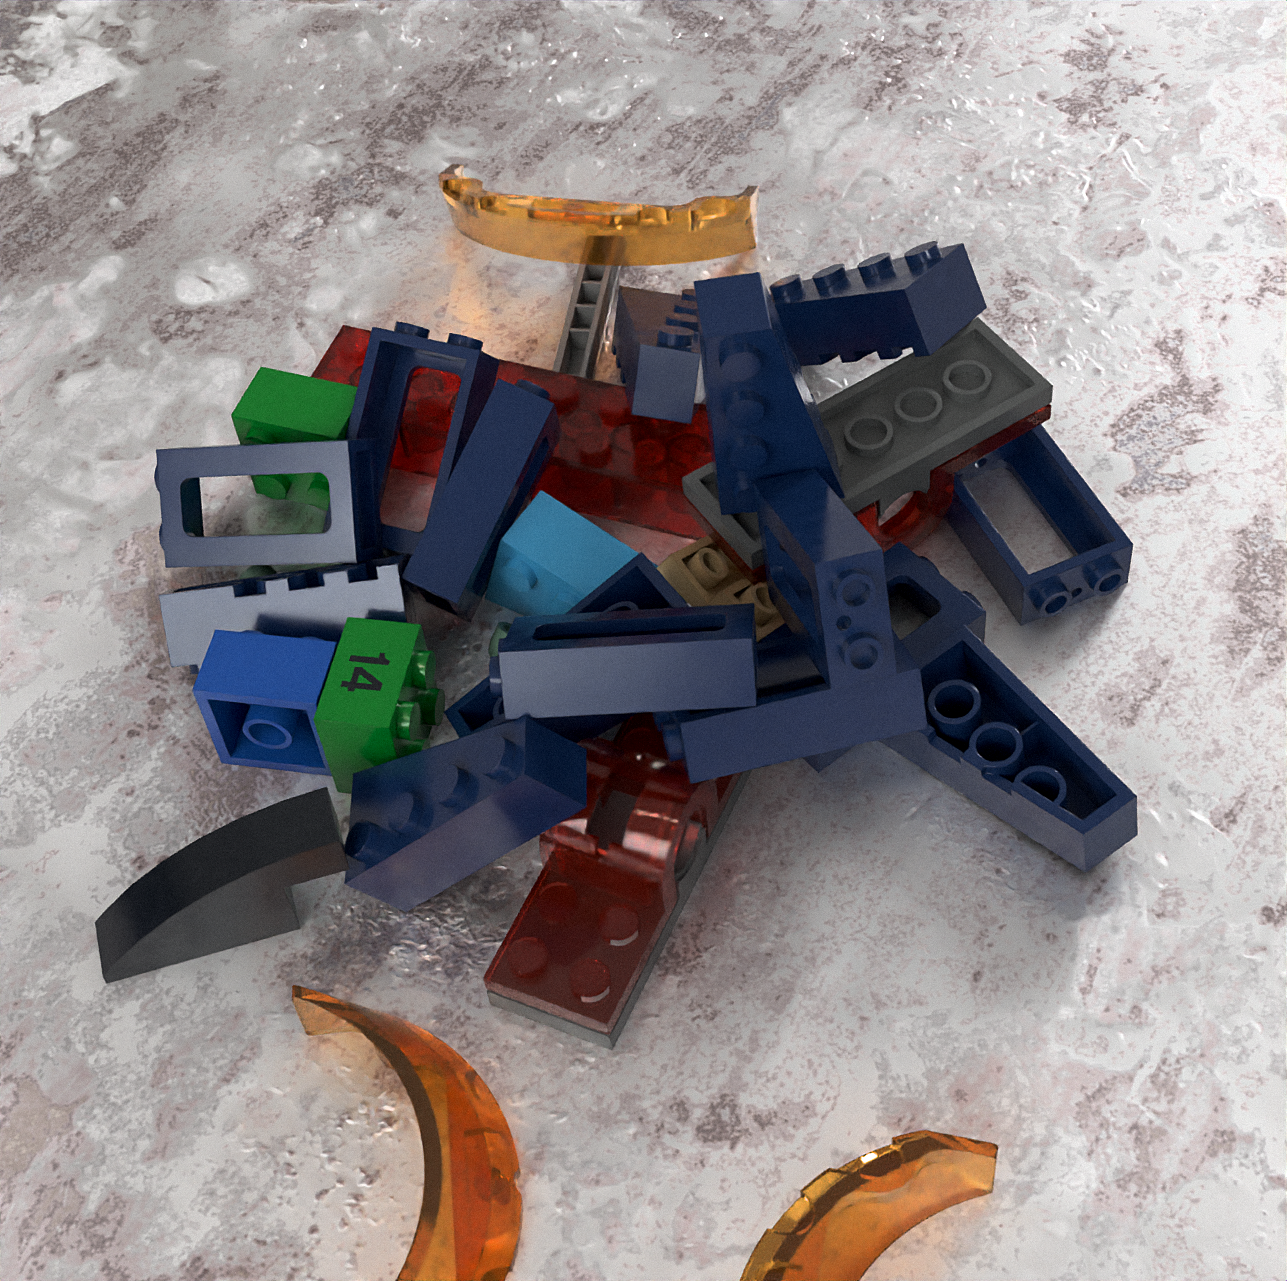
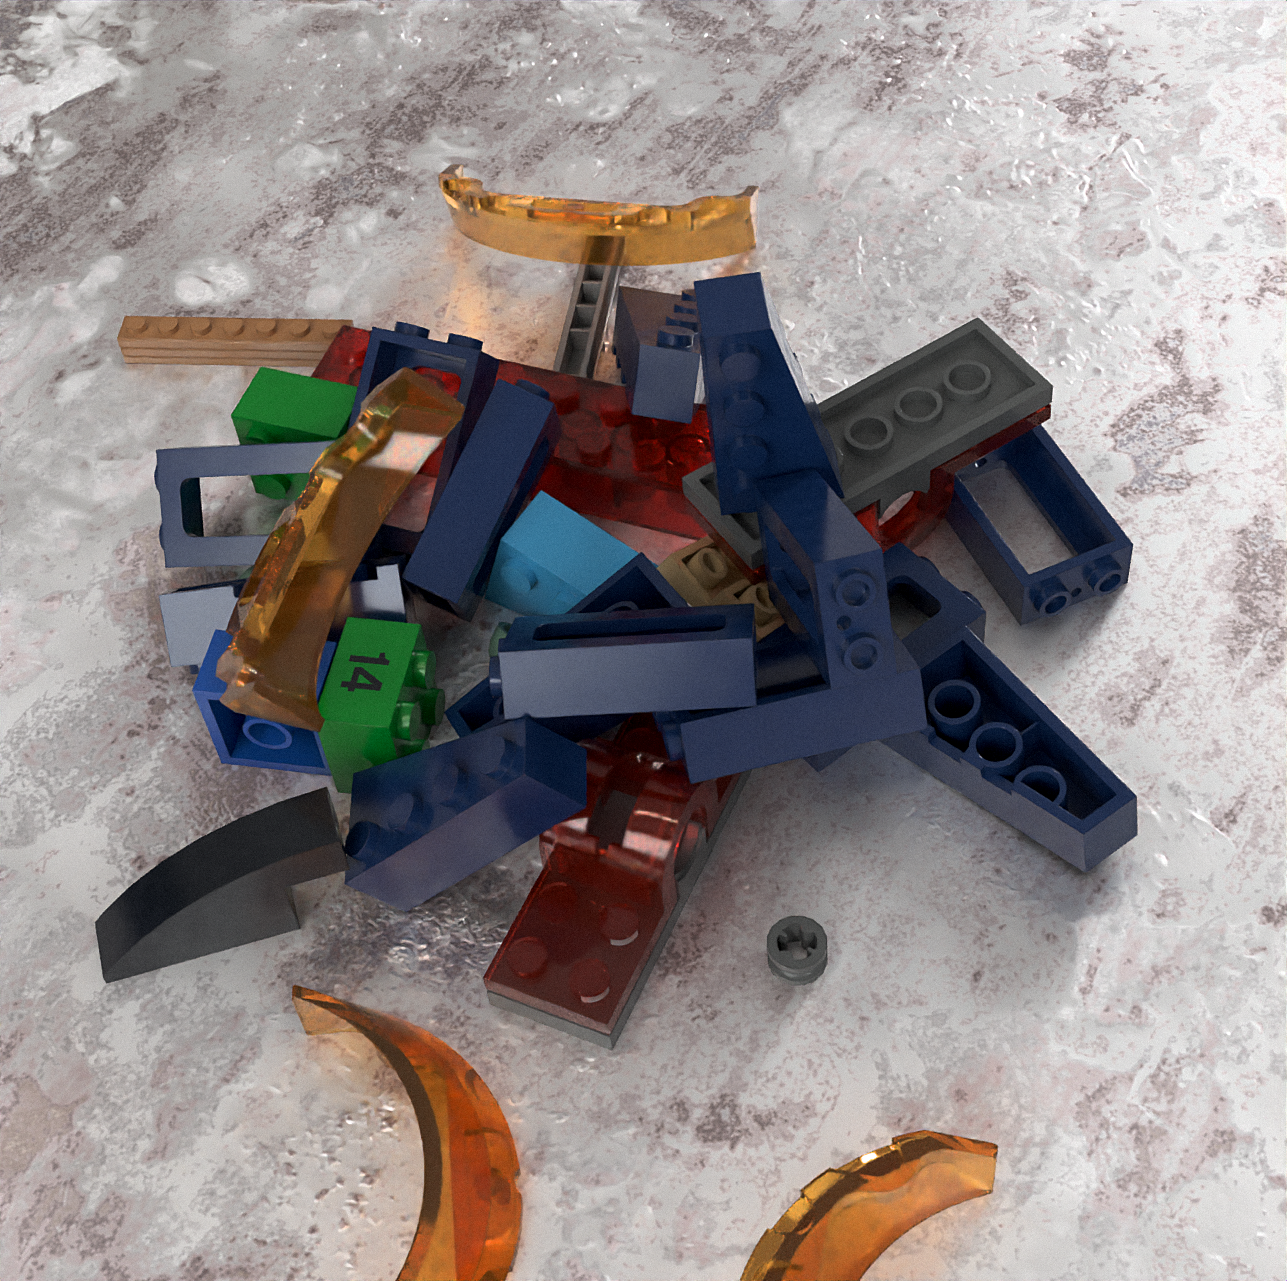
(227, 340): none -> medium nougat piece
(317, 546): none -> clear orange windscreen
(782, 961): none -> dark grey bush
(879, 305): dark blue wedge -> none

